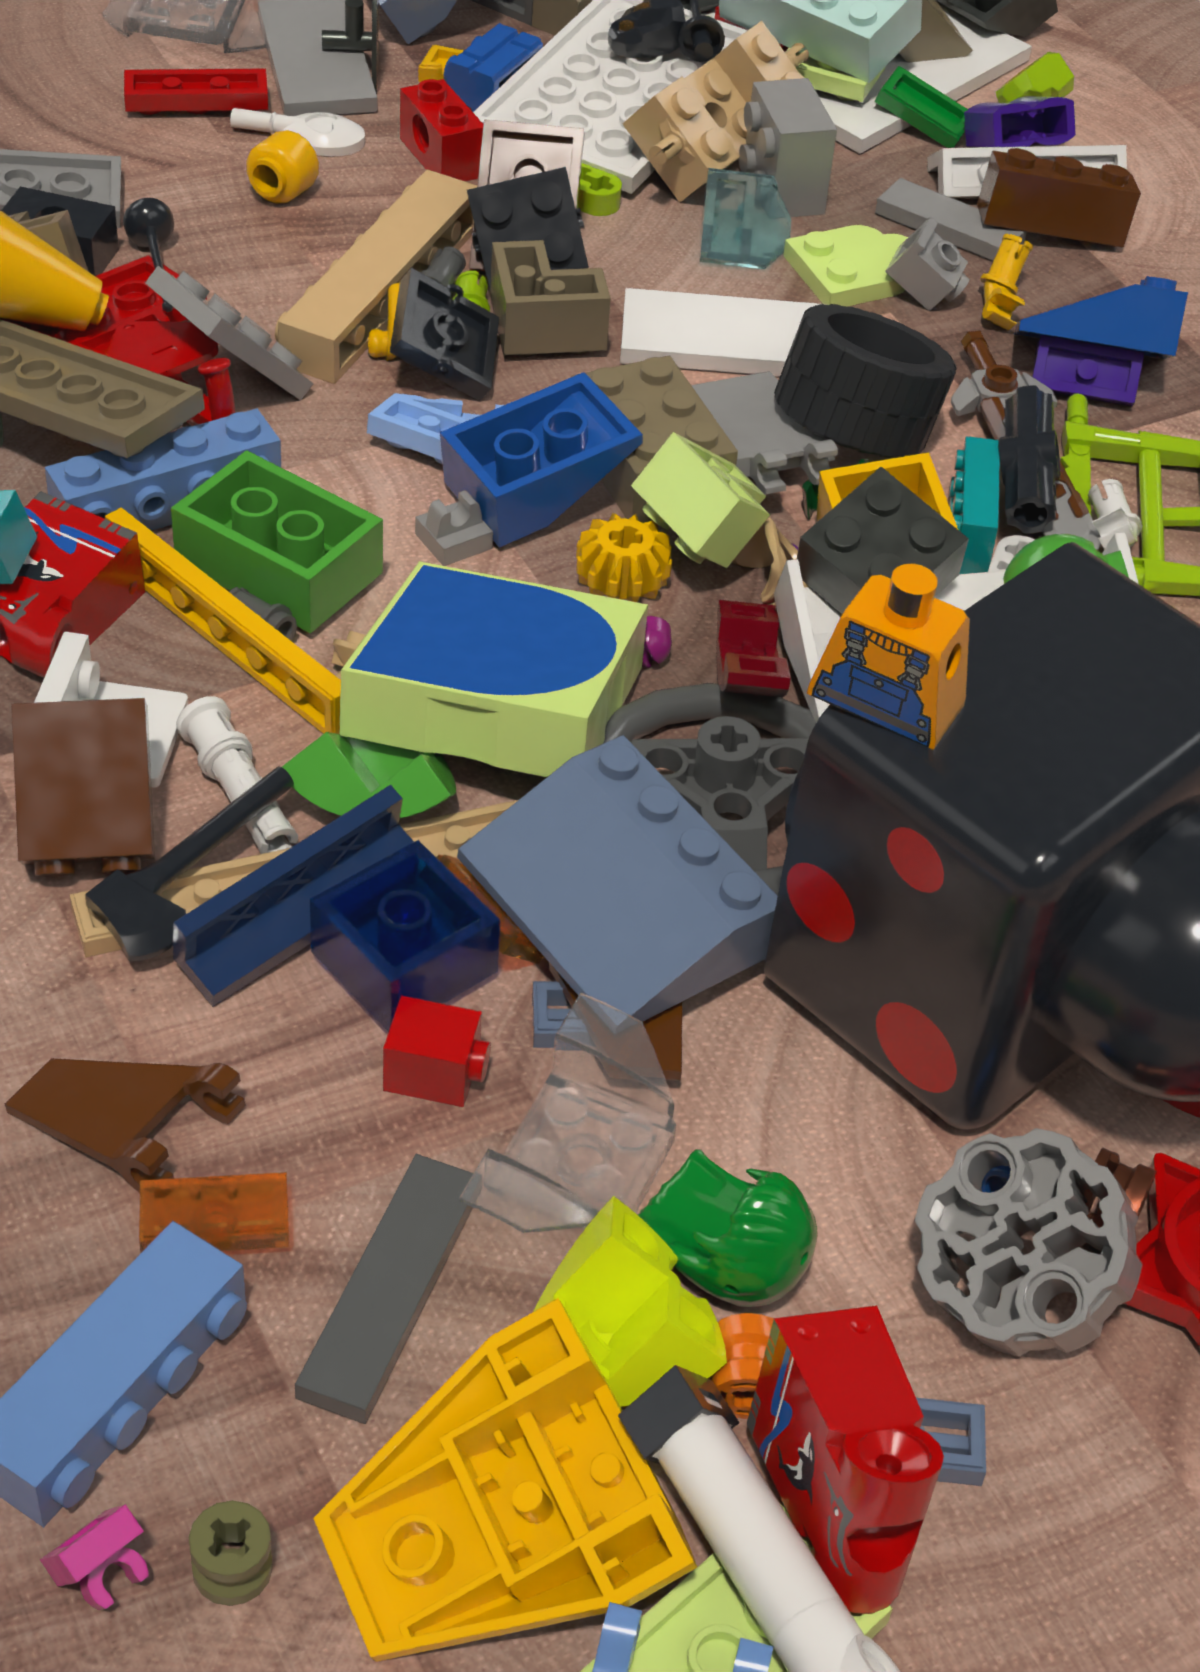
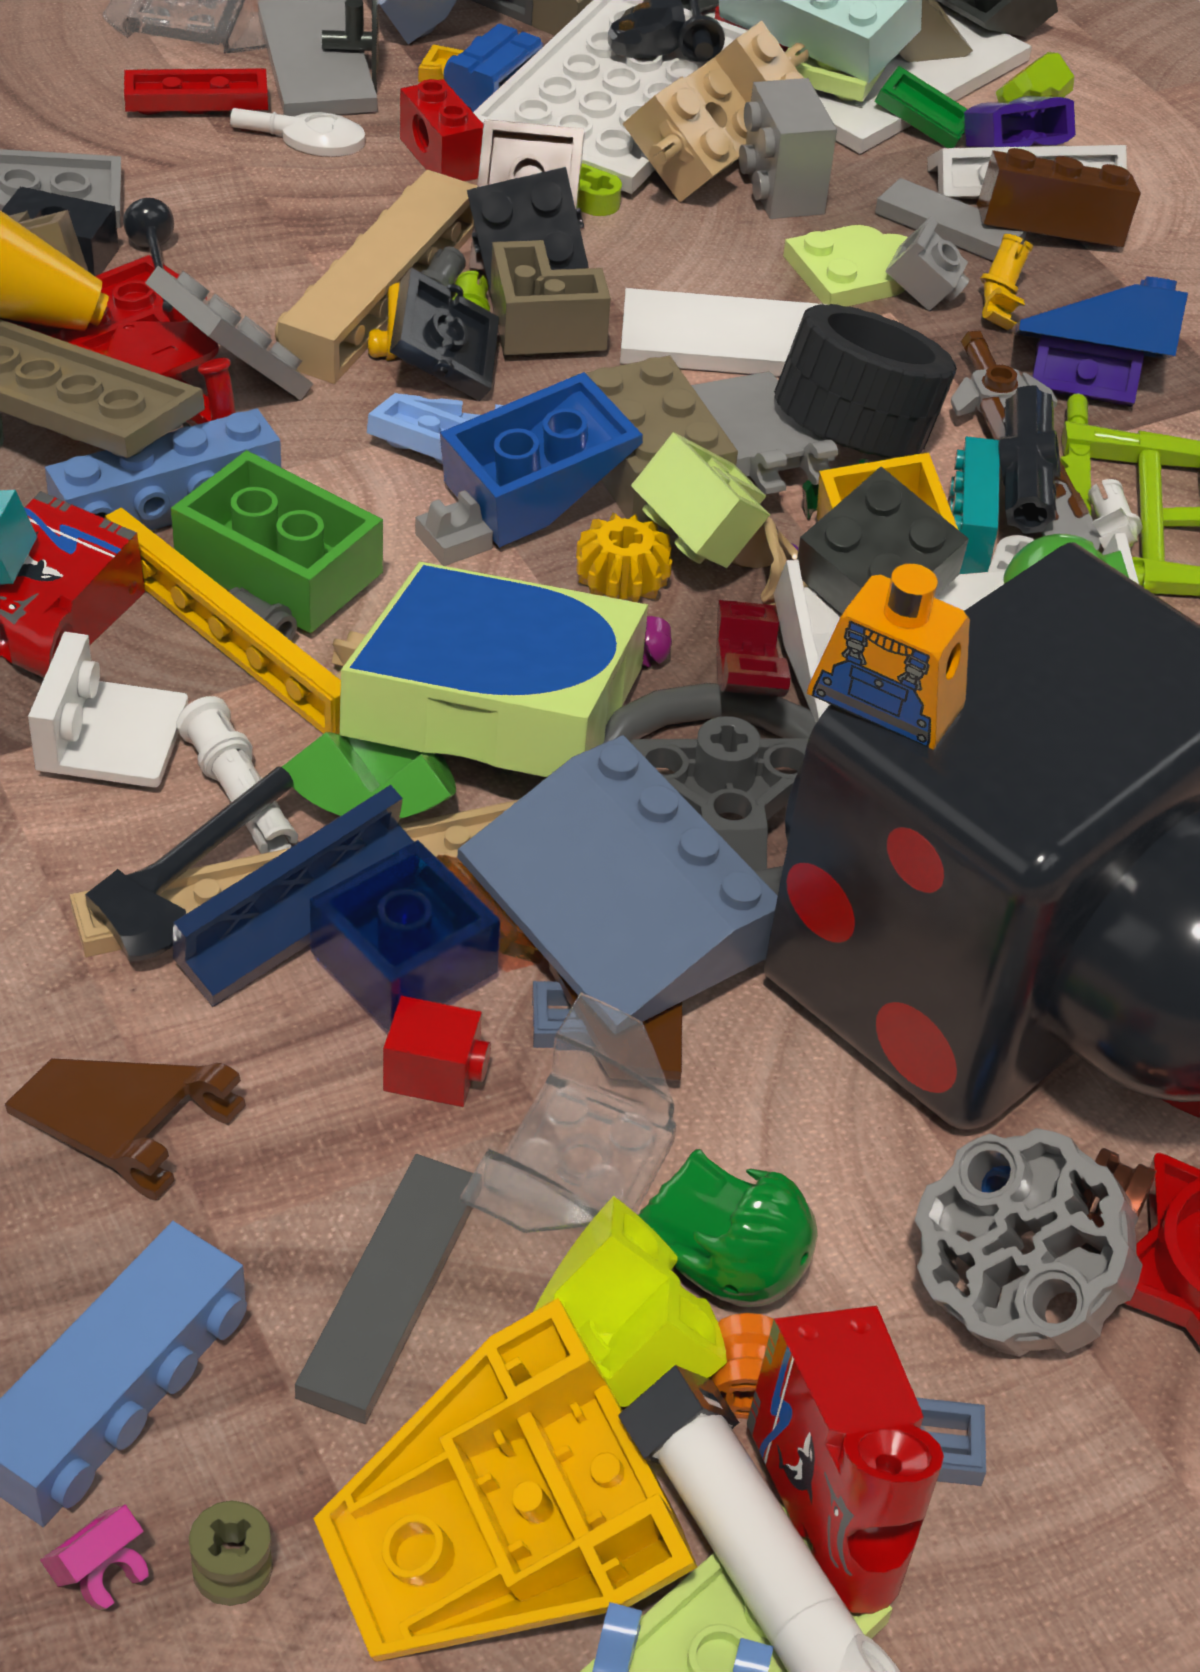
(83, 785): reddish brown brick -> none
(221, 1210): clear orange plate -> none
(282, 166): yellow head -> none
(742, 219): clear light blue slope -> none

